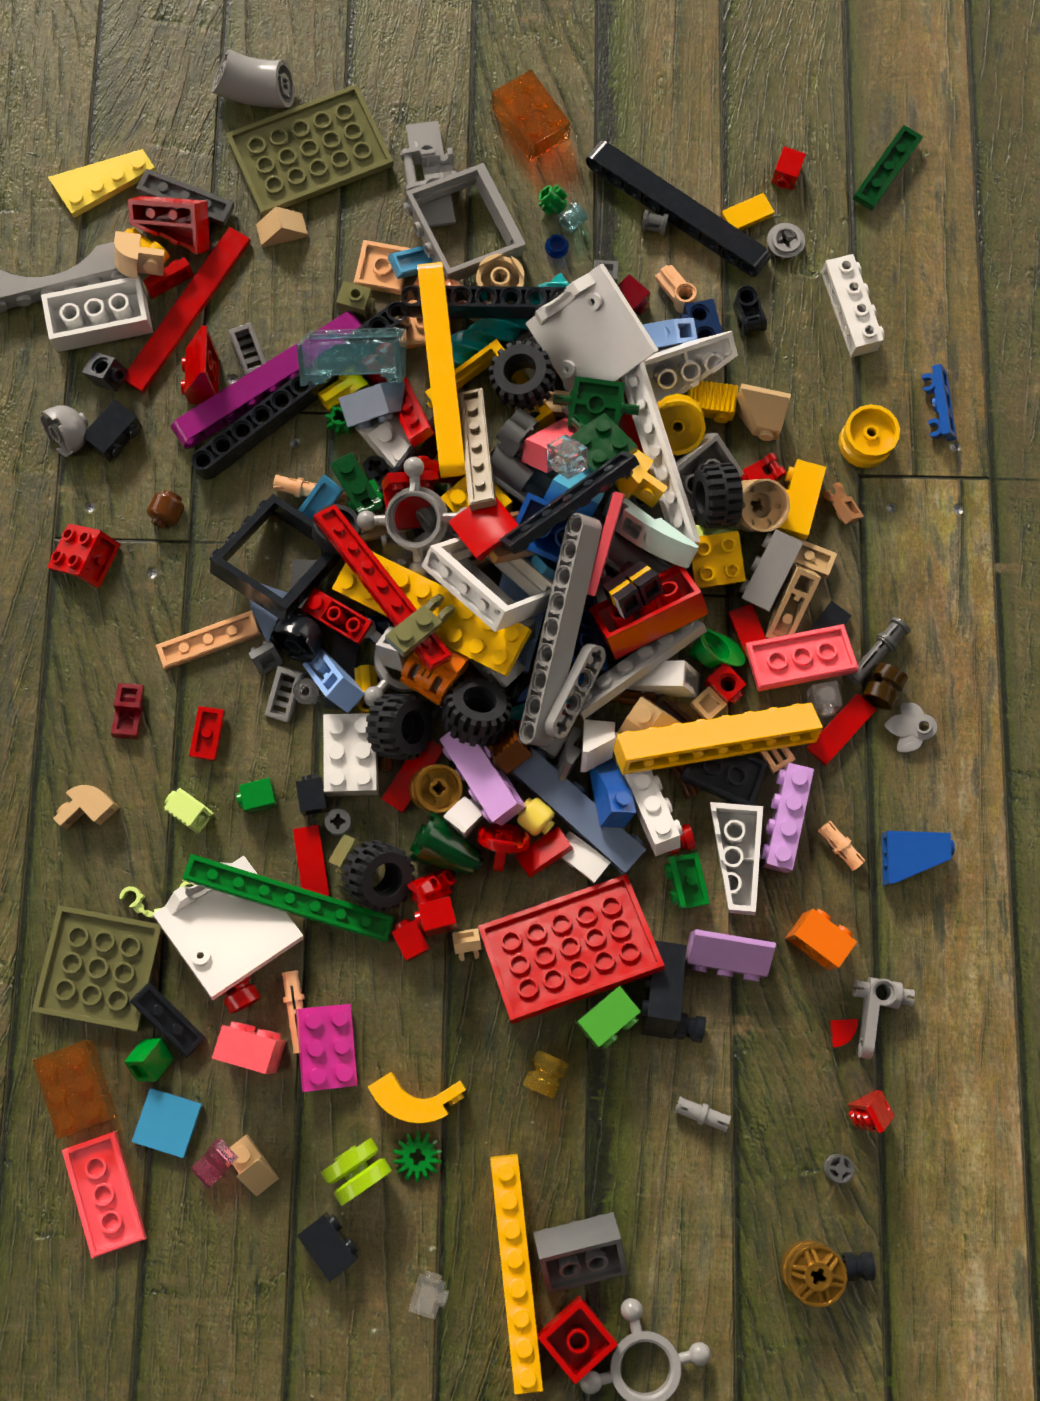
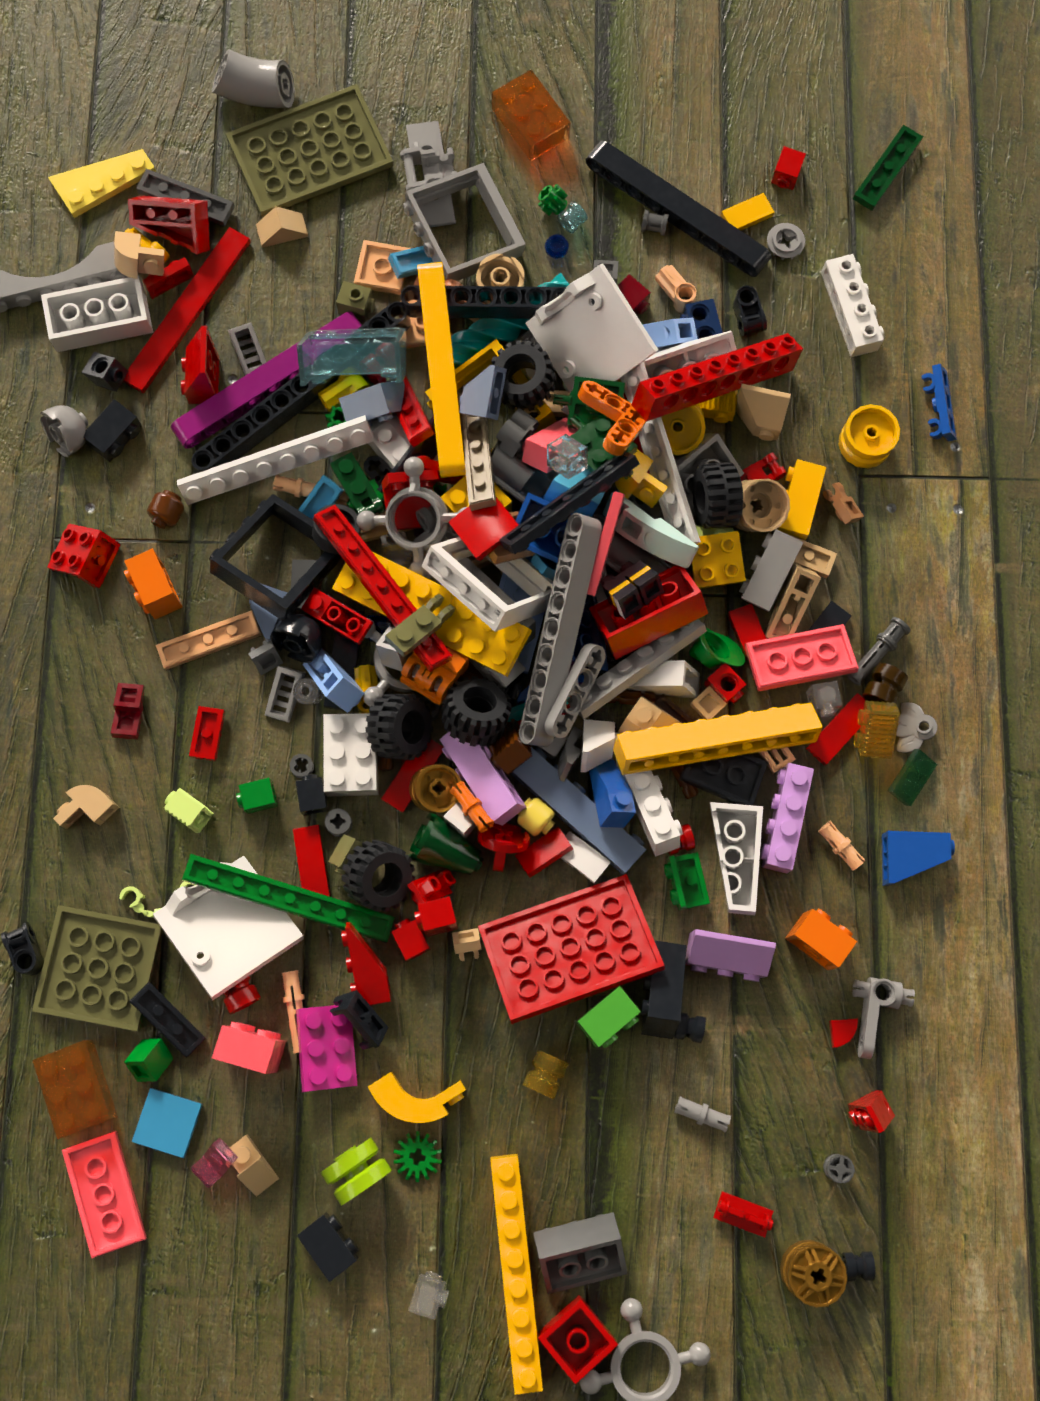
(20, 945): none -> black piece
(152, 584): none -> orange brick
(276, 460): none -> white plate
(293, 765): none -> dark grey bush
(361, 1017): none -> black hinge
(367, 969): none -> red slope
(472, 806): none -> orange pin
(484, 393): none -> sand blue slope
(622, 413): none -> orange beam
(715, 377): none -> red brick
(743, 1214): none -> red hinge
(877, 729): none -> clear yellow brick
(912, 777): none -> clear green plate

